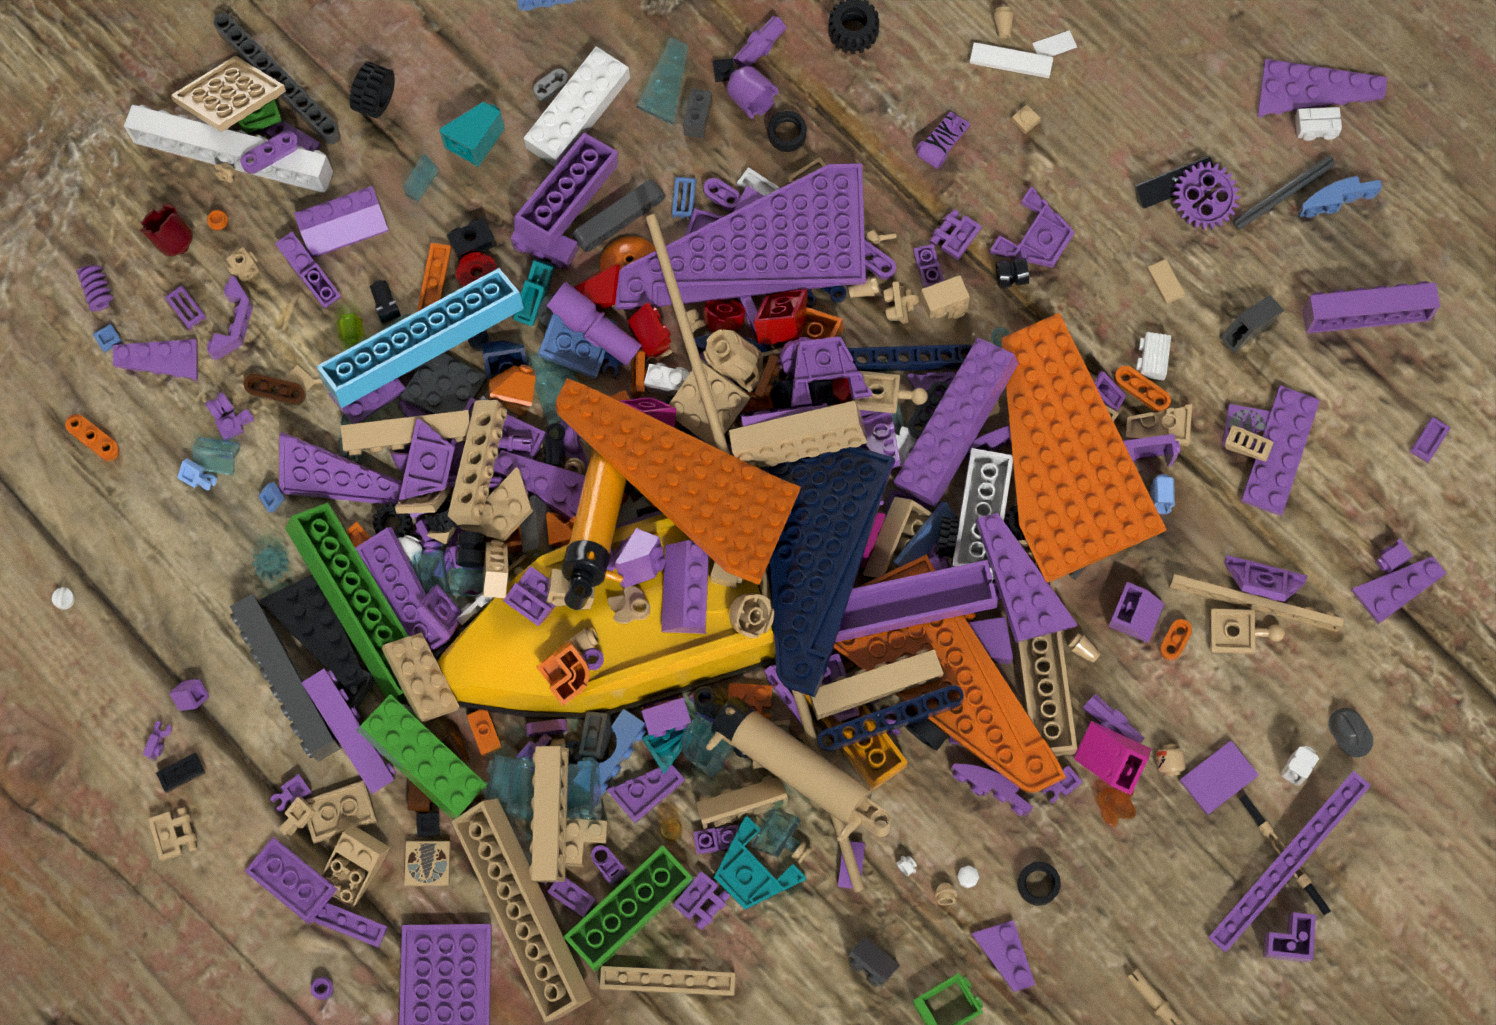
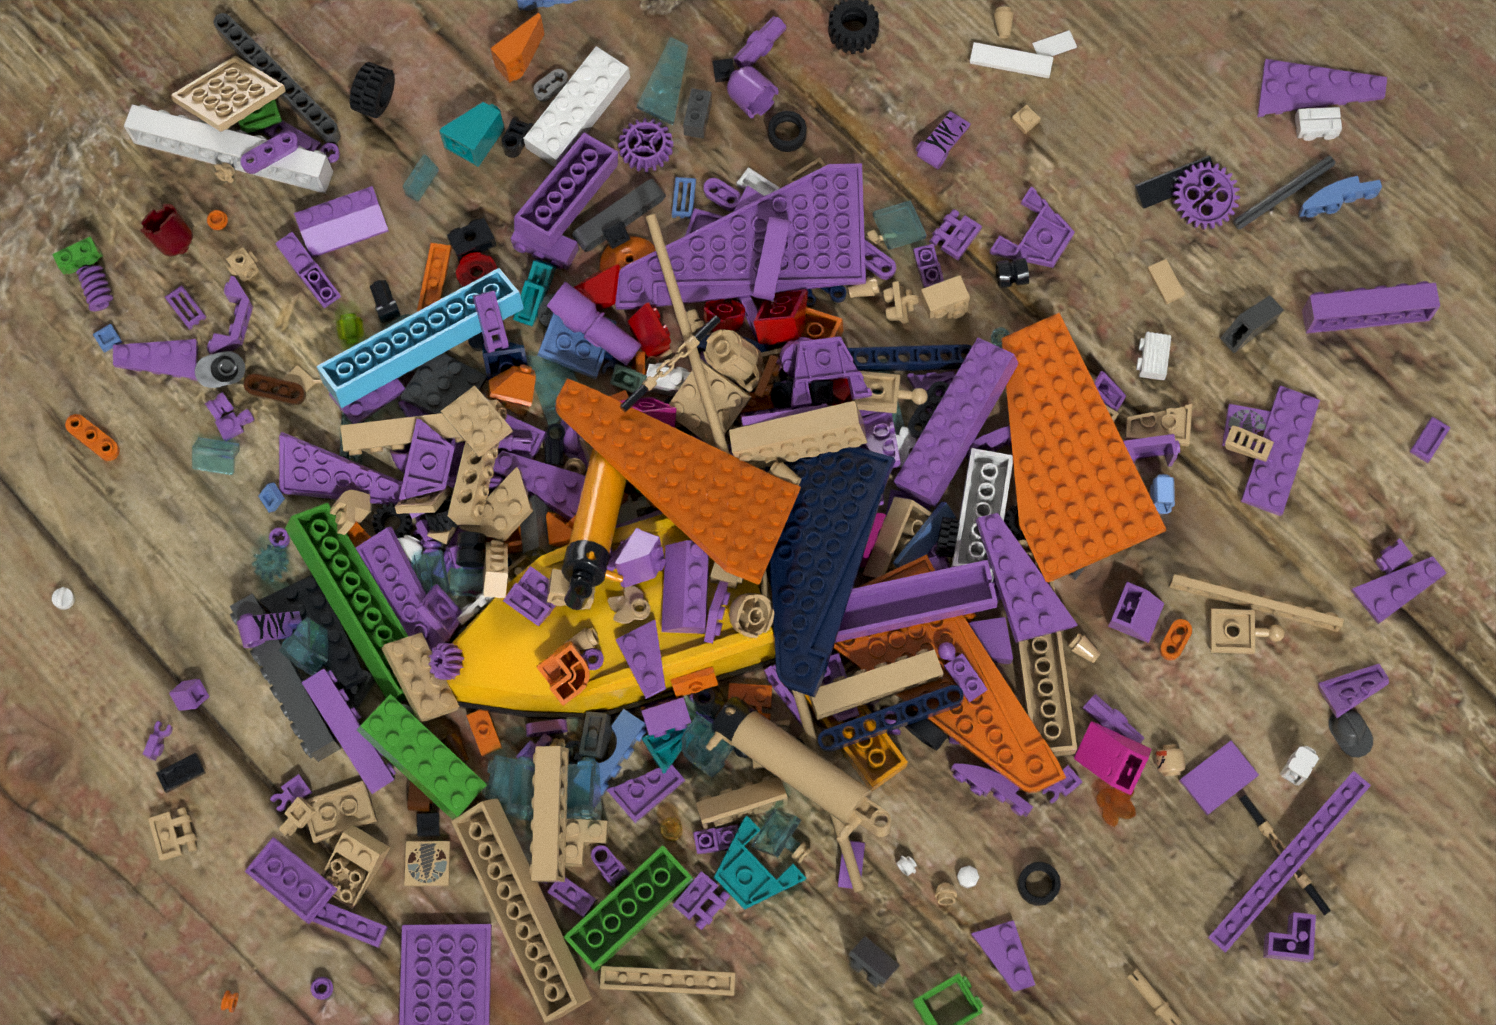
(77, 255): none -> bright green plate
(193, 475): light blue plate -> none
(220, 369): none -> dark grey piece
(229, 1001): none -> orange bush
(261, 628): none -> medium lavender door
(276, 532): none -> medium lavender bush
(307, 646): none -> clear light blue slope
(326, 148): none -> medium lavender bush
(349, 508): none -> tan brick
(446, 661): none -> medium lavender gear
(476, 421): none -> tan plate
(490, 321): none -> medium lavender plate
(515, 134): none -> black piece
(517, 49): none -> orange slope
(616, 235): none -> black tile
(627, 378): none -> sand green slope
(644, 658): none -> medium lavender wing
(650, 382): none -> piece
(654, 135): none -> medium lavender gear
(694, 682): none -> orange plate
(716, 612): none -> medium lavender plate
(771, 258): none -> medium lavender beam
(784, 472): none -> tan cone
(899, 225): none -> clear light blue tile
(961, 672): none -> medium lavender plate
(1137, 381): orange plate -> none
(1264, 579): medium lavender wing -> none
(1352, 688): none -> medium lavender wing

